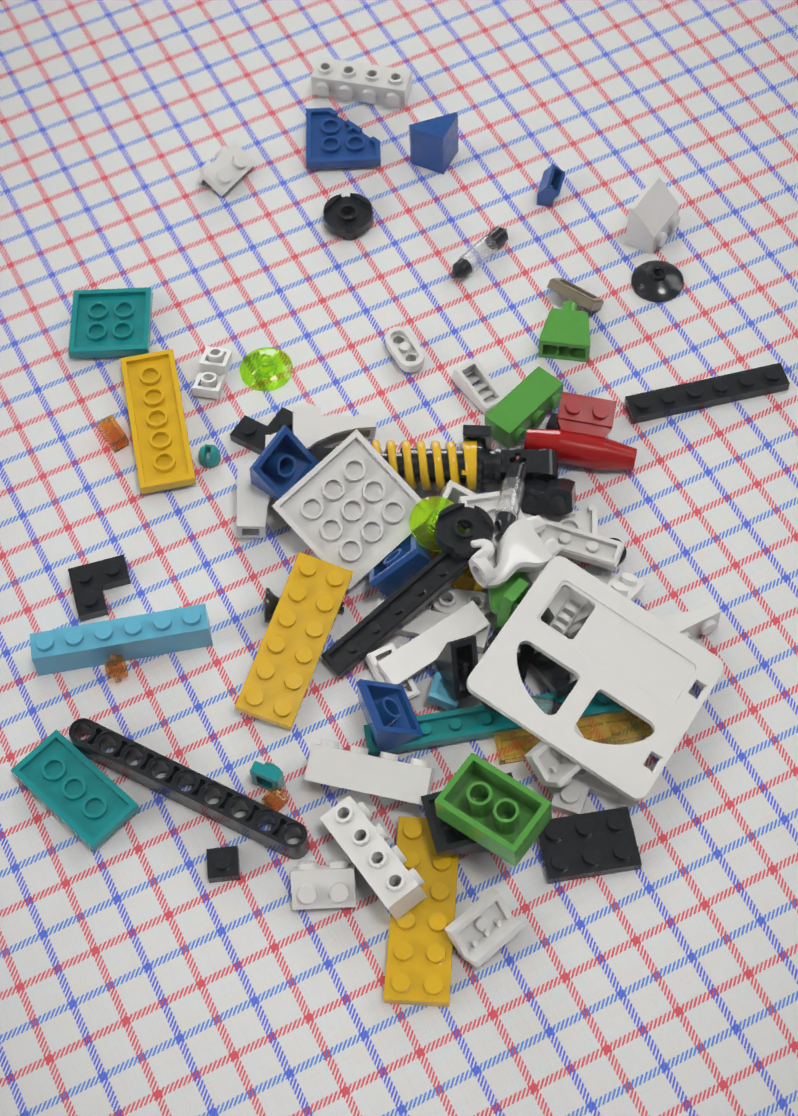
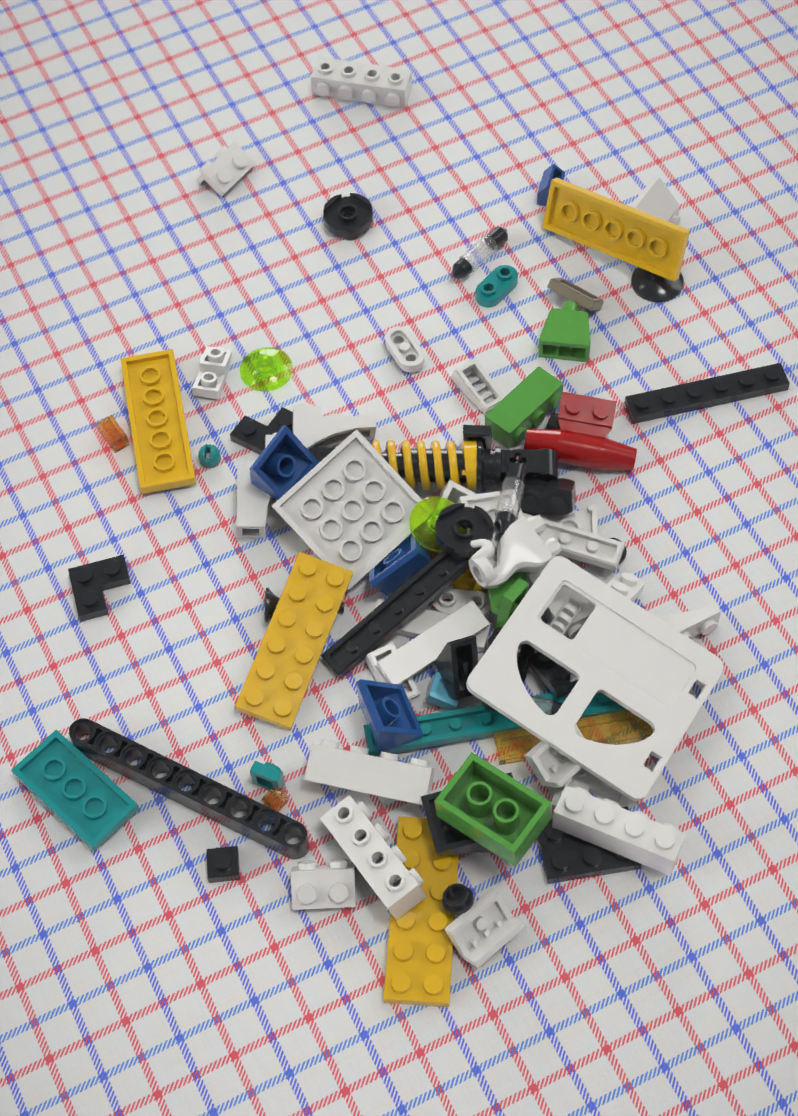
(110, 322): teal plate -> none
(116, 667): clear orange plate -> none
(131, 636): medium azure brick -> none
(337, 142): blue plate -> none
(434, 142): blue slope -> none
(457, 899): none -> black plate
(500, 282): none -> teal plate
(615, 229): none -> yellow plate
(618, 829): none -> white brick

